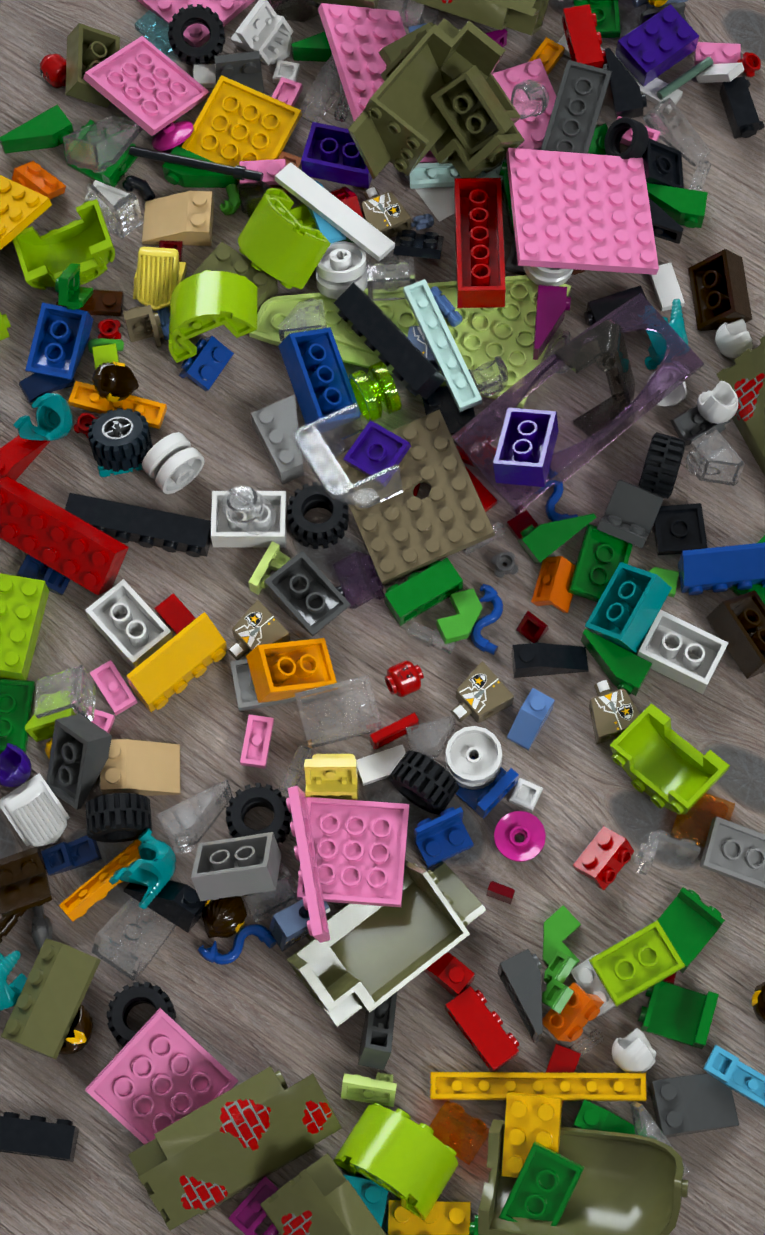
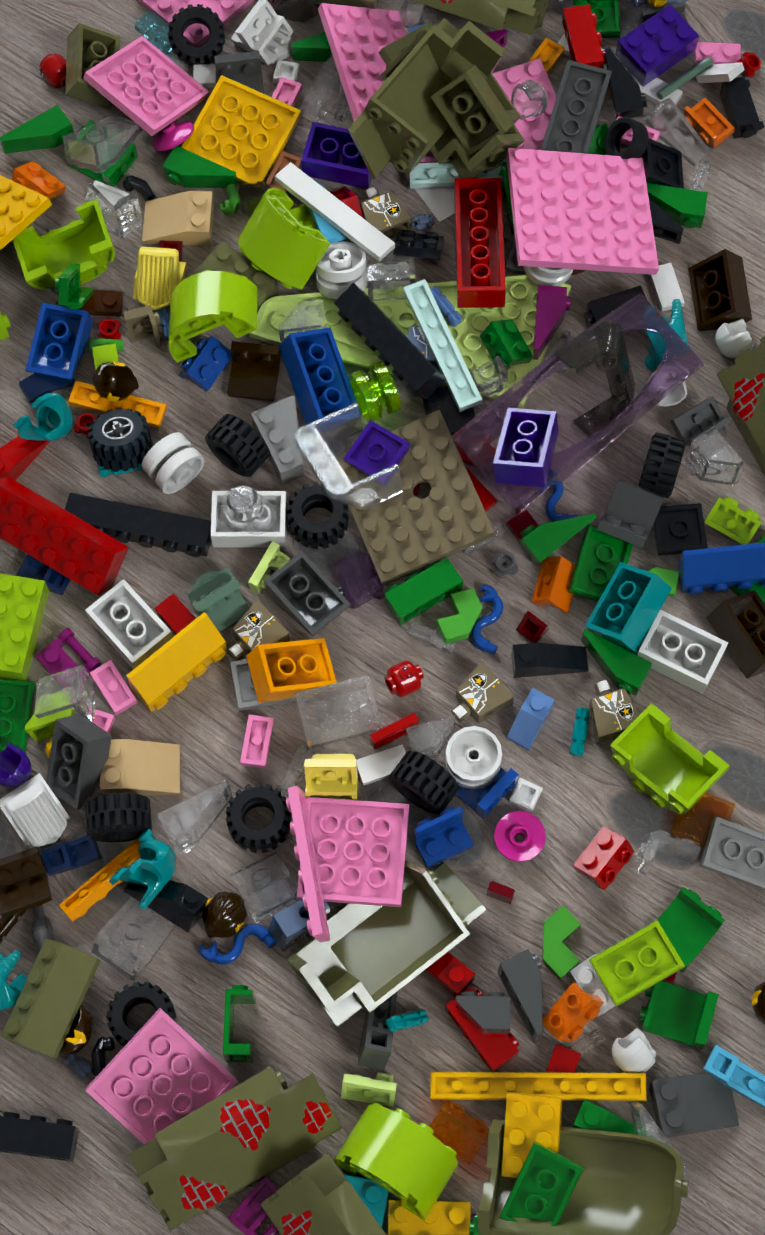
(55, 659): none -> magenta plate
(80, 1067): none -> sand blue piece
(98, 1053): none -> black arm
(218, 597): none -> sand green piece
(236, 866): light grey brick -> none
(236, 1052): none -> green panel
(237, 445): none -> black tyre
(238, 172): black bar -> none
(254, 371): none -> dark brown bracket
(268, 167): bright pink plate -> none
(407, 1020): none -> teal axle
(488, 1012): none -> dark grey slope
(505, 340): none -> green bracket
(556, 992): bright green tile -> none
(579, 732): none -> teal axle
(709, 123): none -> orange bracket
(719, 404): white hair -> none
(733, 521): none -> lime bracket

